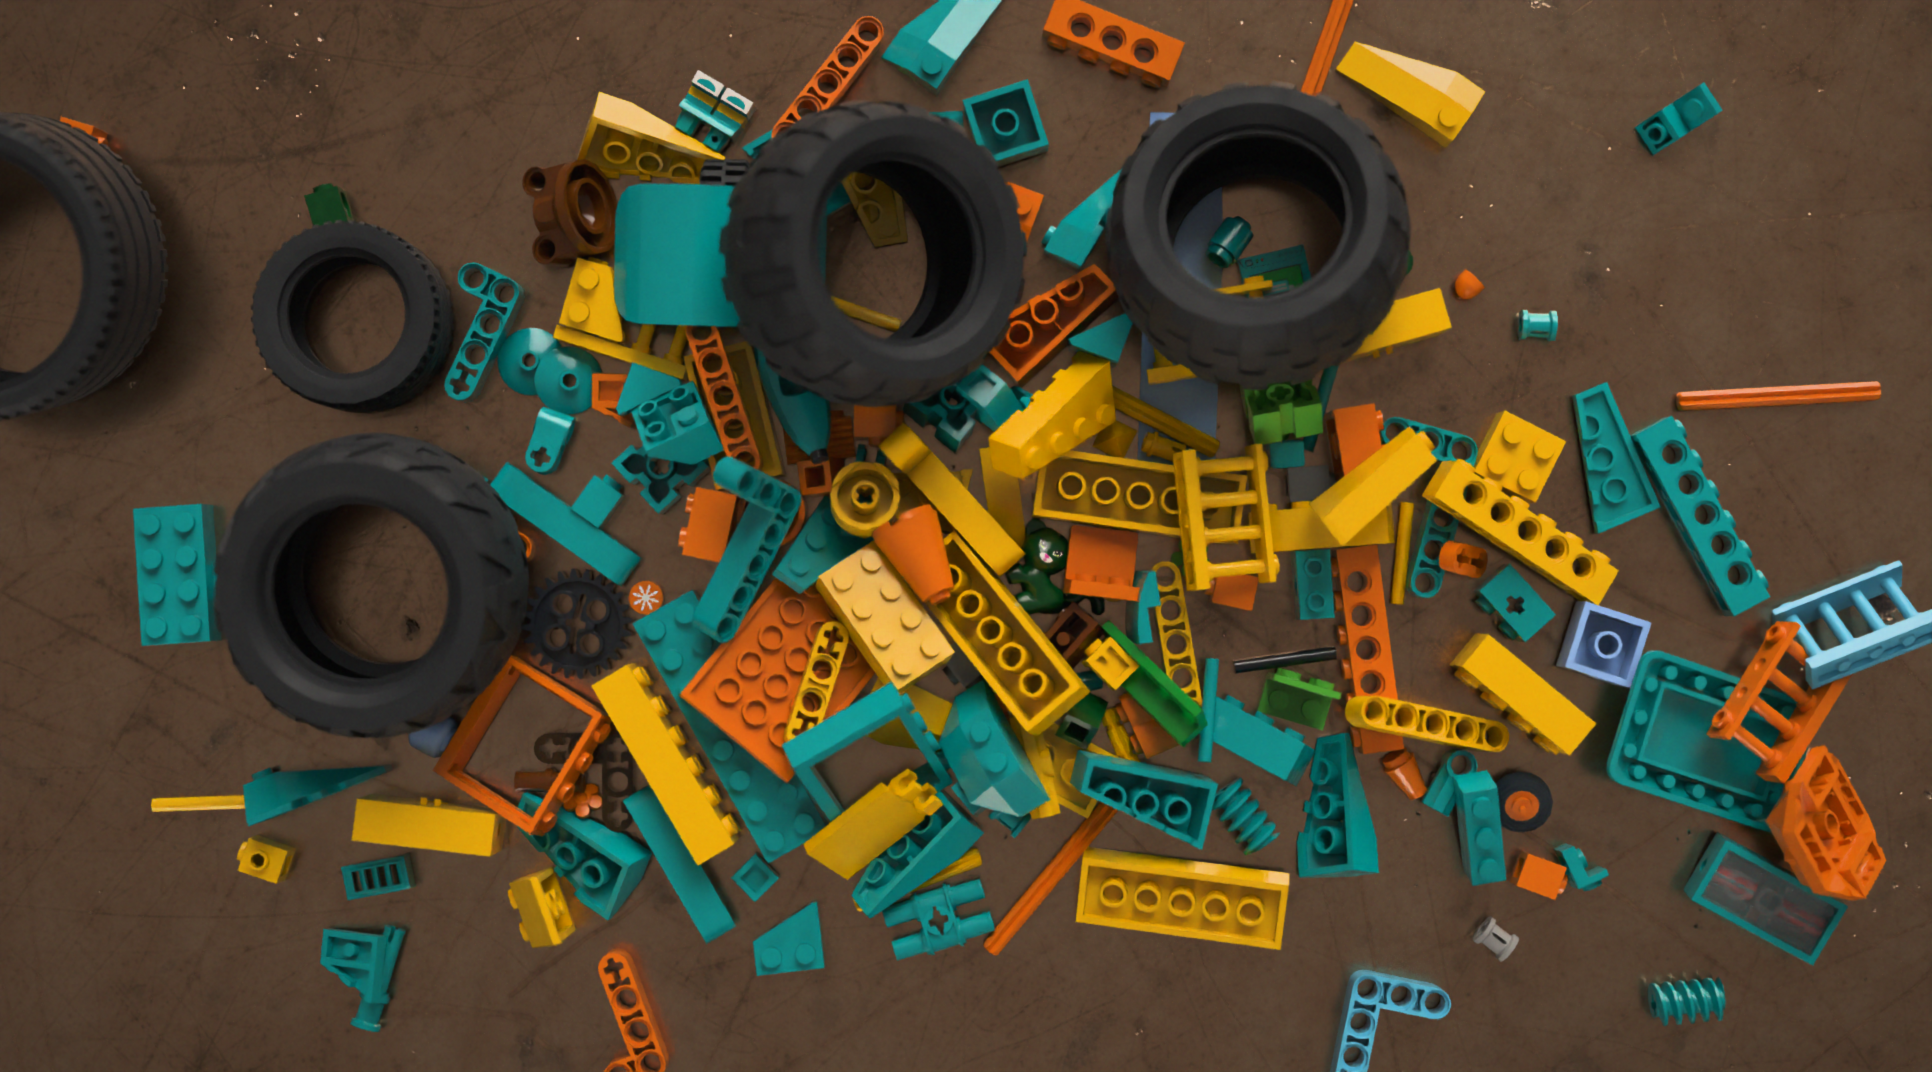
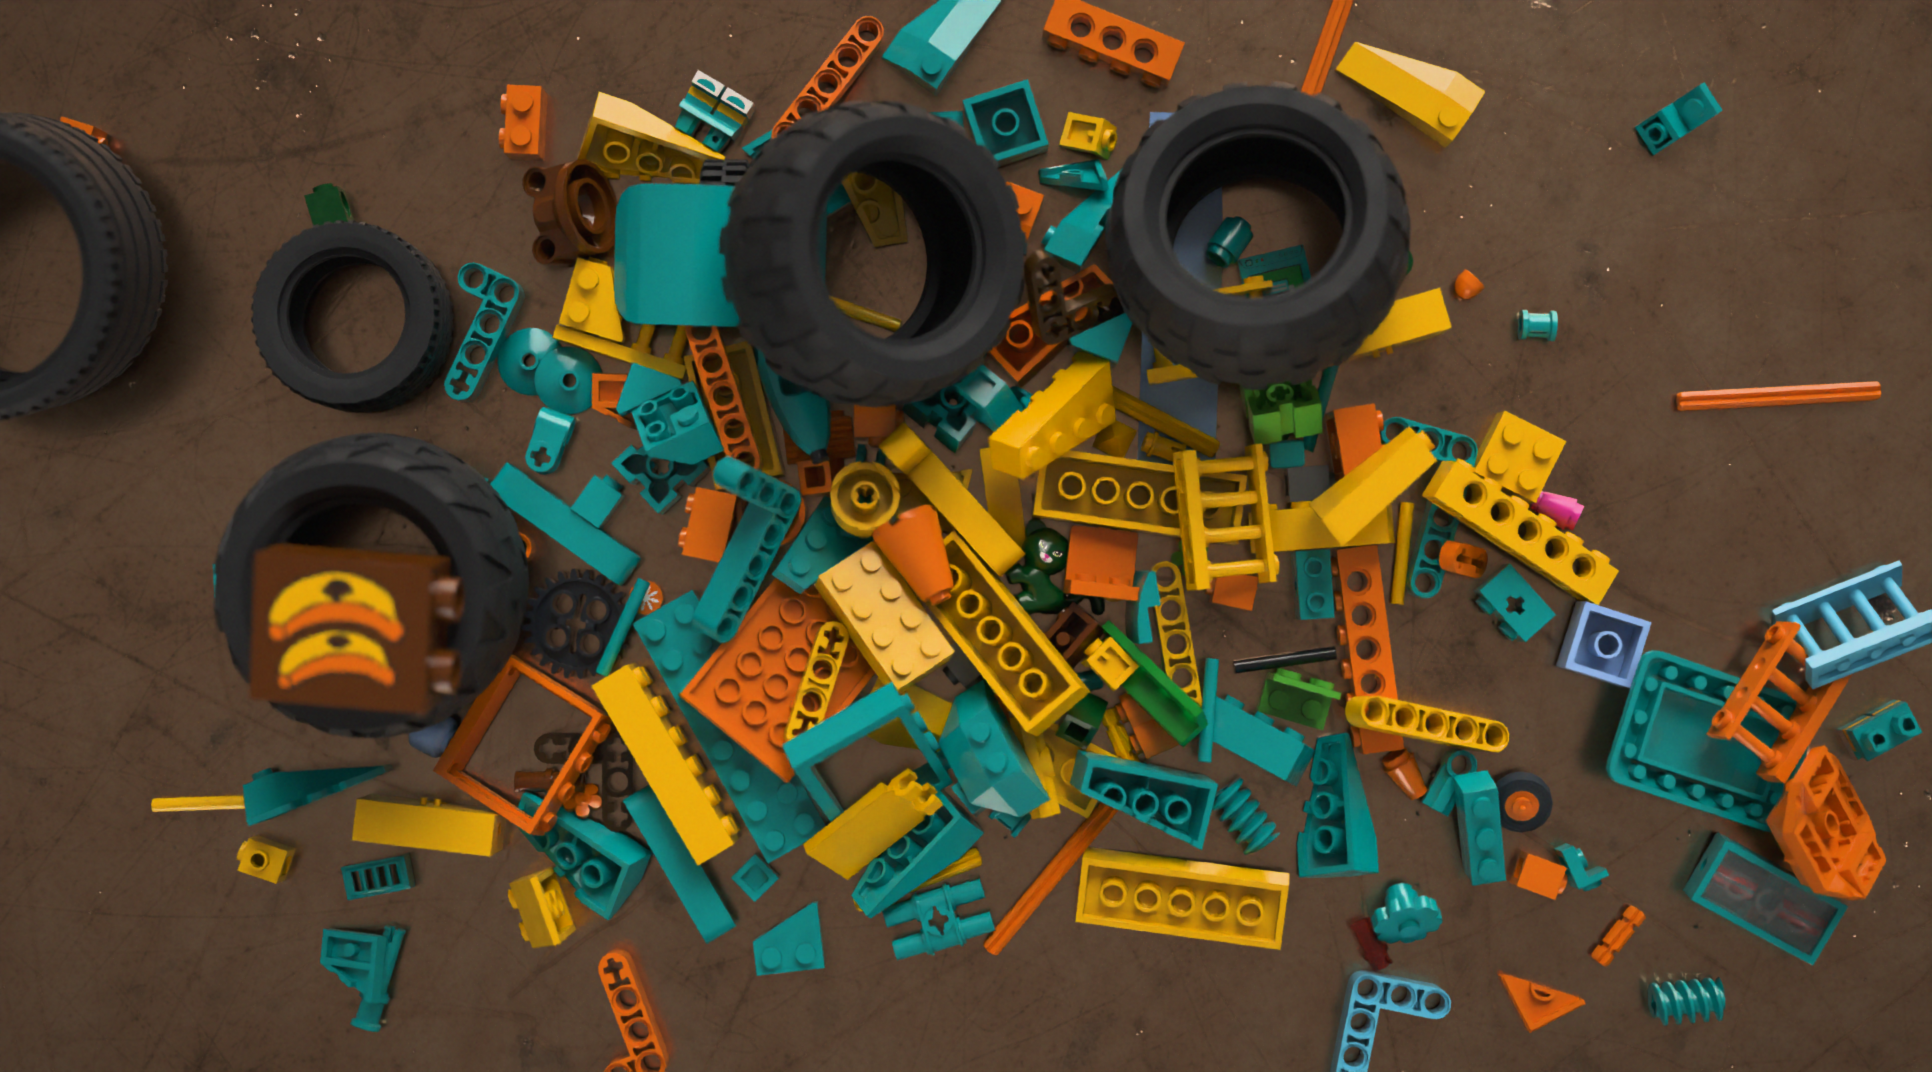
(176, 573): teal brick -> none
(353, 628): none -> reddish brown brick
(524, 122): none -> orange brick
(622, 627): none -> teal bar
(1058, 309): none -> dark brown beam
(1081, 175): none -> teal tile
(1089, 135): none -> yellow bracket
(1373, 949): none -> clear red pin
(1405, 915): none -> teal plant
(1495, 939): light grey bush -> none
(1522, 694): yellow brick -> none
(1537, 1003): none -> orange tile
(1561, 509): none -> dark pink cone
(1612, 466): teal wing -> none
(1618, 935): none -> orange axle
(1698, 537): teal brick -> none
(1879, 730): none -> teal hips

